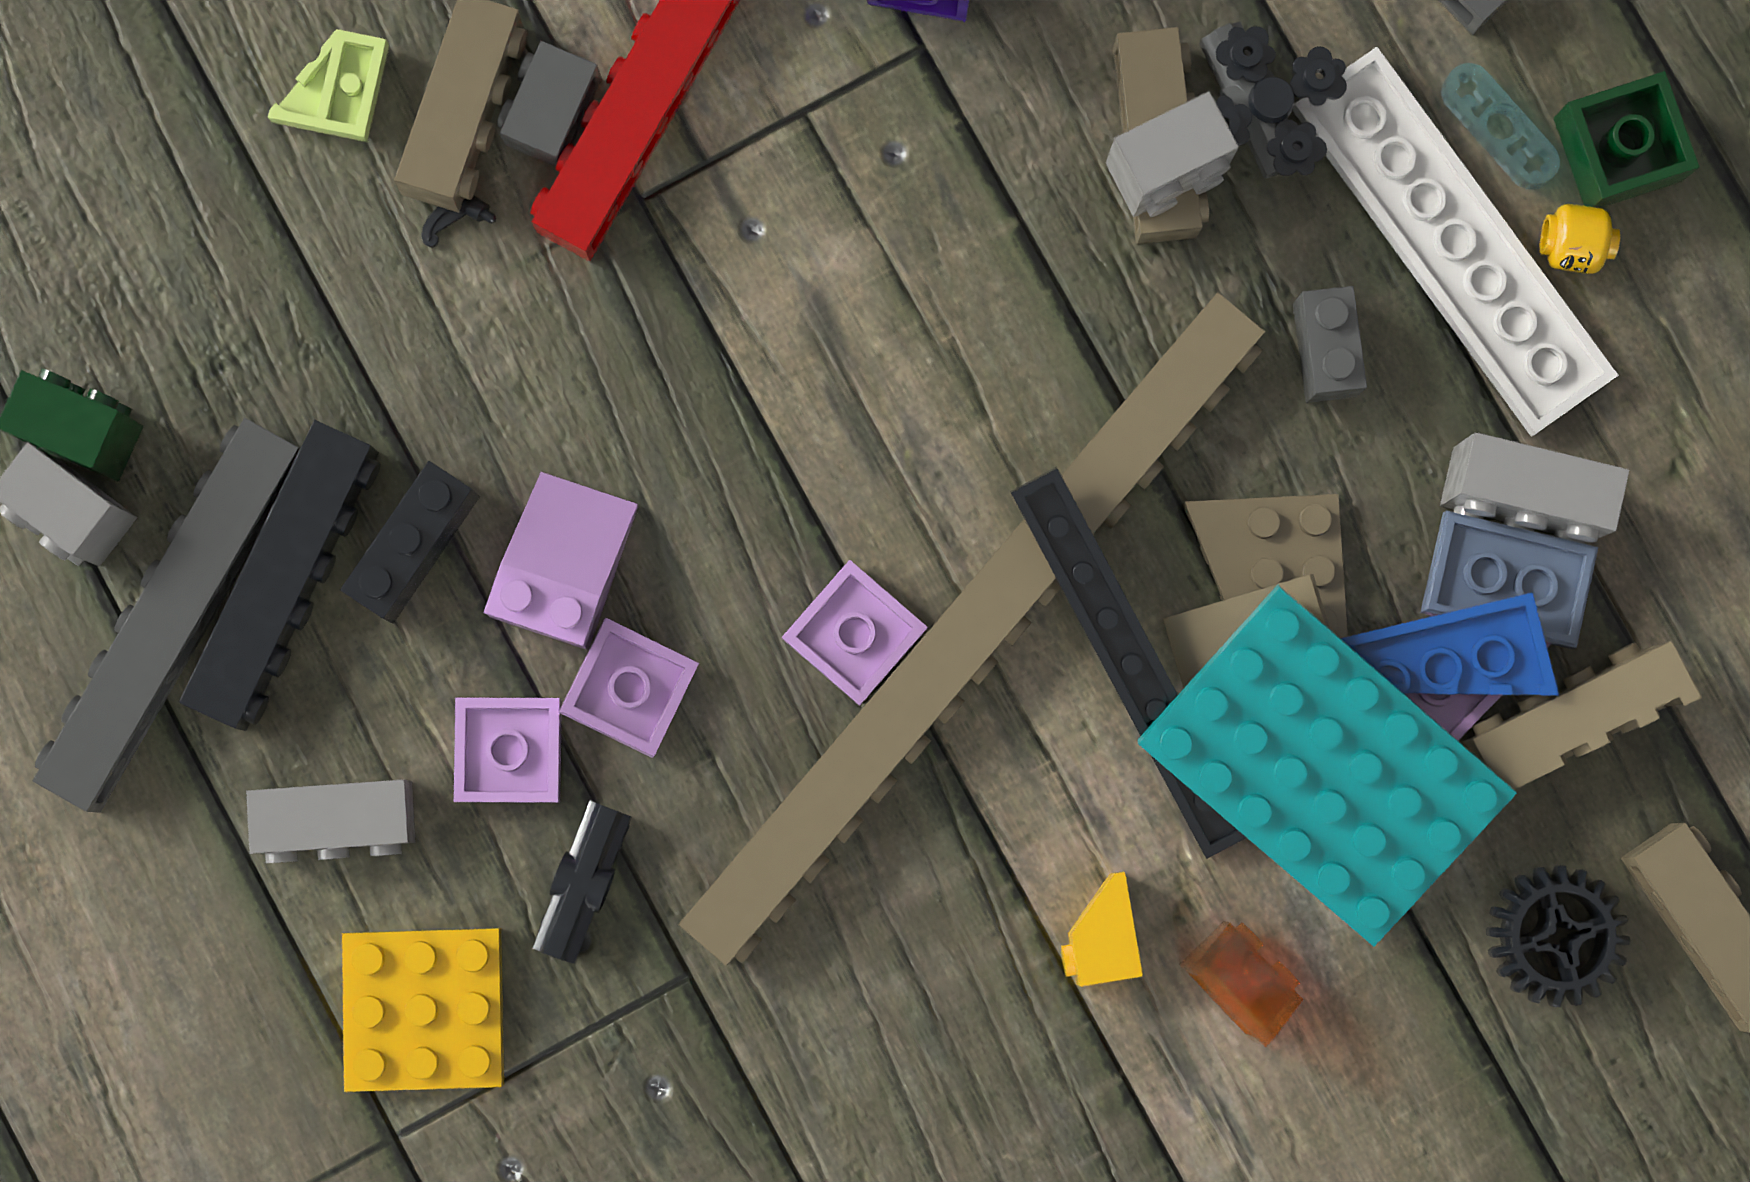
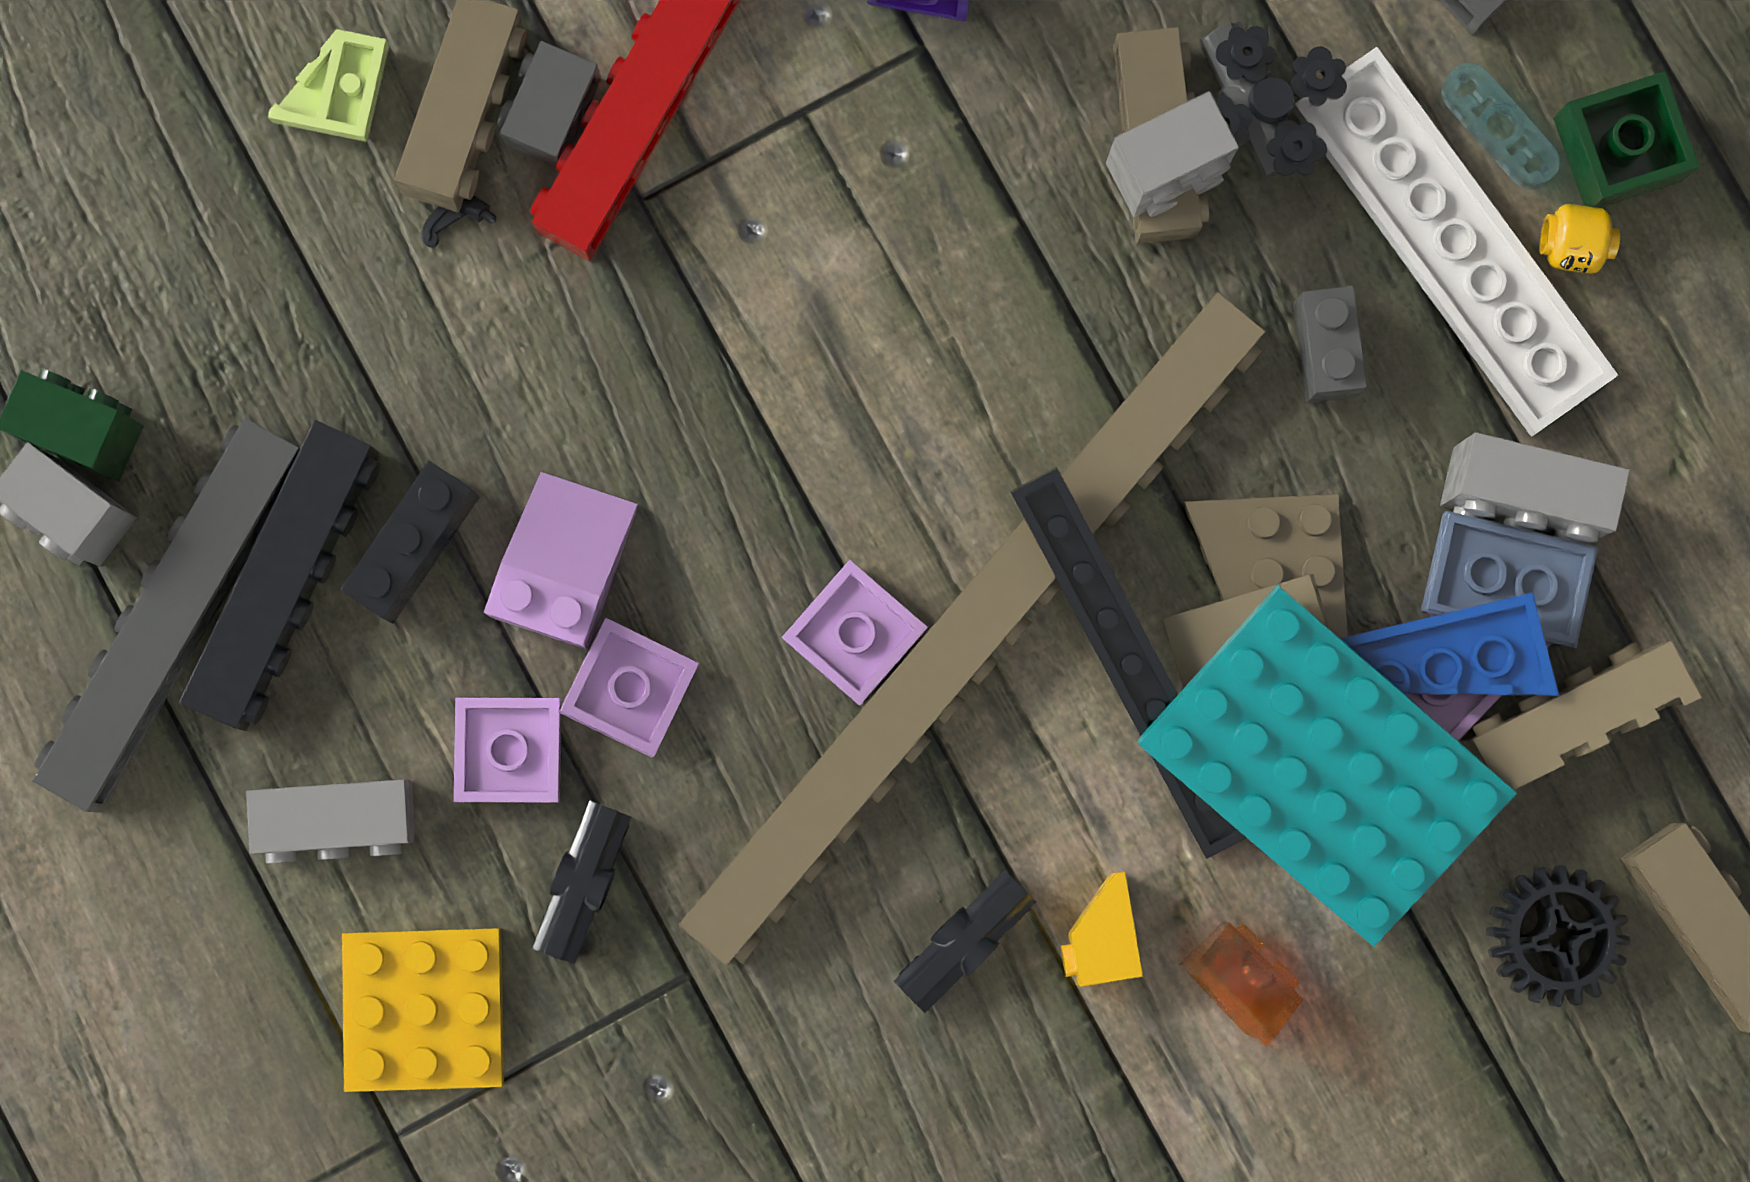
(964, 941): none -> black piece

